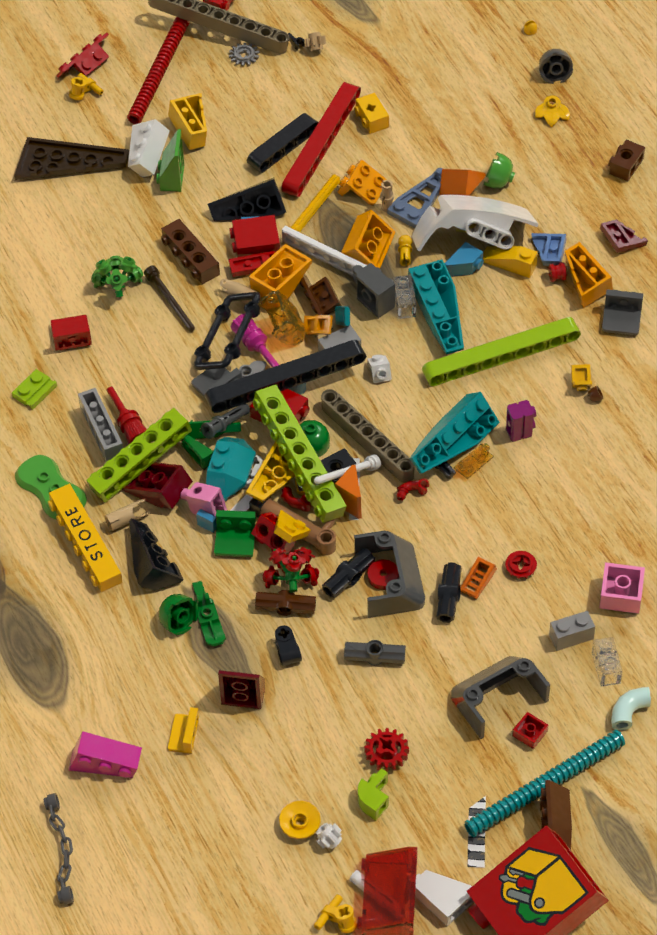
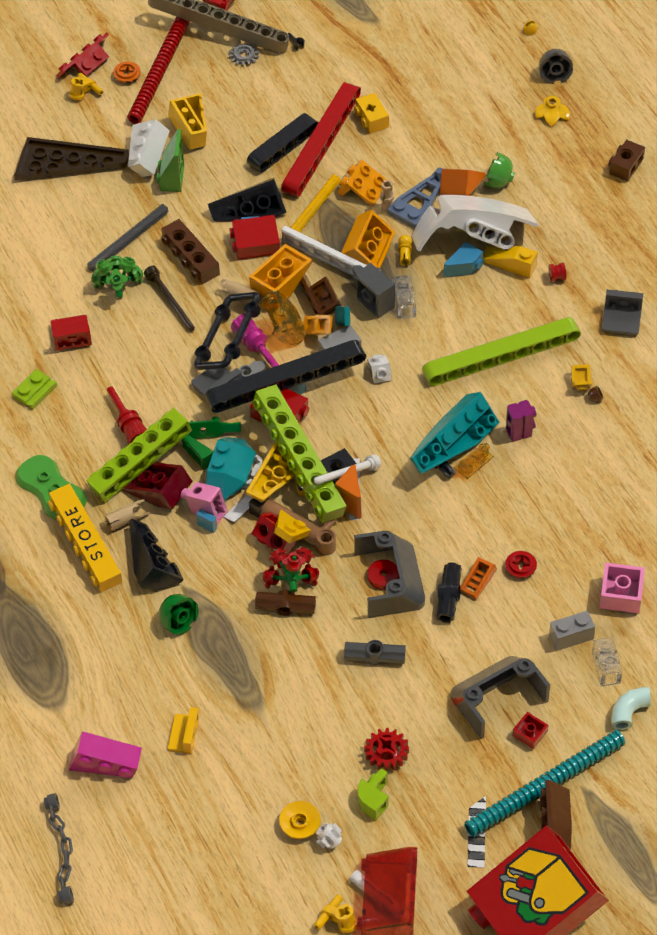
(100, 423): light grey brick -> none
(121, 69): none -> orange gear
(129, 236): none -> dark grey axle
(209, 623): green piece -> none
(220, 423): dark grey pin -> none
(234, 533): green bracket -> none
(241, 689): dark red slope -> none
(248, 264): red hinge -> none
(287, 648): black piece -> none
(299, 503): red piece -> none
(315, 41): tan gear -> none
(317, 436): green cylinder -> none
(348, 573): black piece -> none
(375, 443): dark tan beam -> none
(405, 488): red piece -> none
(438, 303): teal wedge -> none
(442, 895): white slope -> none
(549, 247): medium blue wing -> none
(587, 274): light orange wedge -> none
(621, 237): dark red wing -> none

